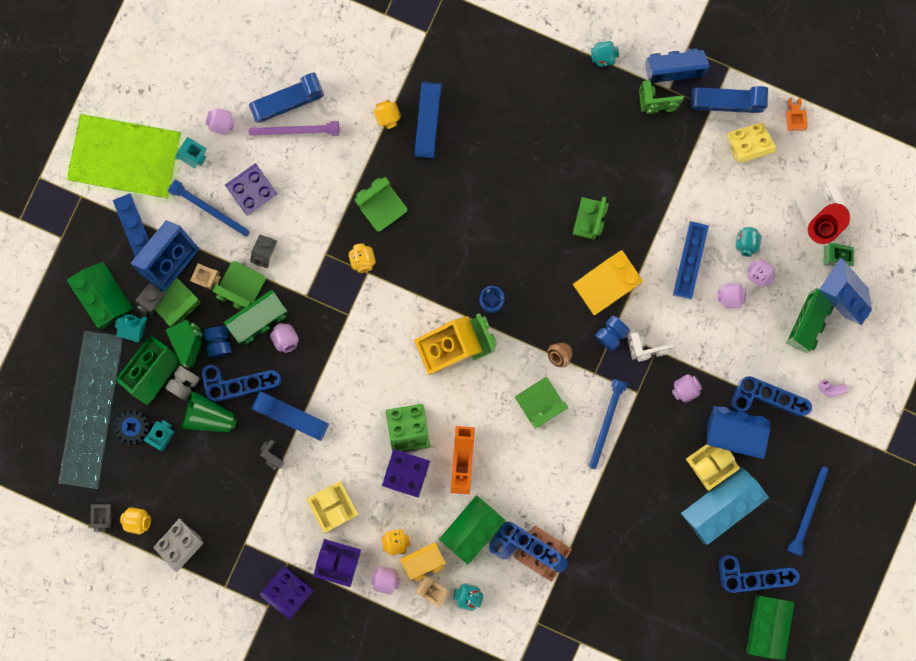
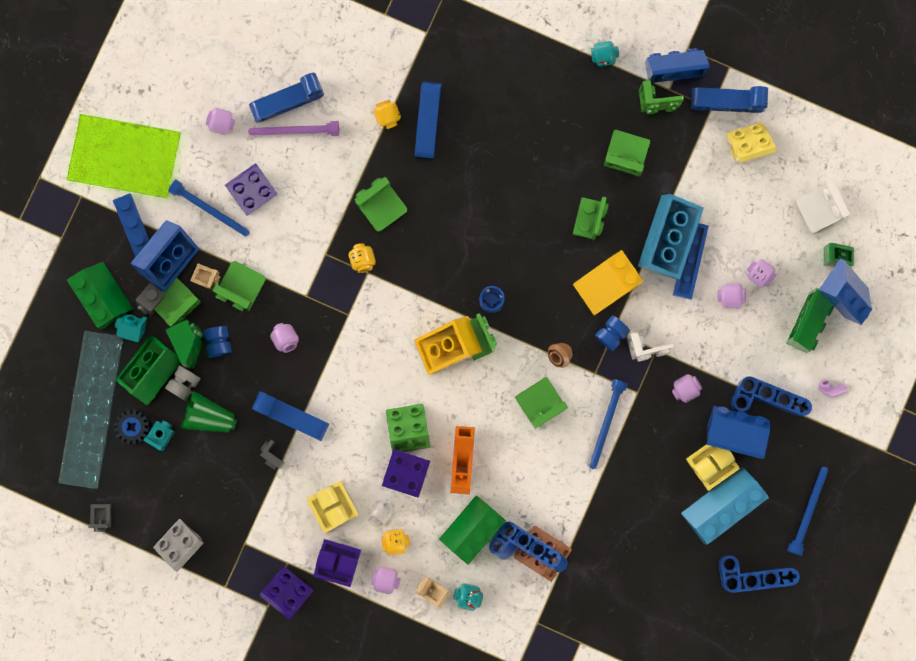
(135, 520): yellow head -> none
(191, 147): teal brick -> none
(243, 382): blue beam -> none
(256, 318): slope -> none
(263, 251): dark grey bracket -> none
(423, 561): yellow slope -> none
(627, 153): none -> bright green bracket
(670, 236): none -> dark azure slope
(748, 241): teal head -> none
(770, 627): green slope -> none
(796, 118): orange plate -> none
(829, 223): red piece -> none

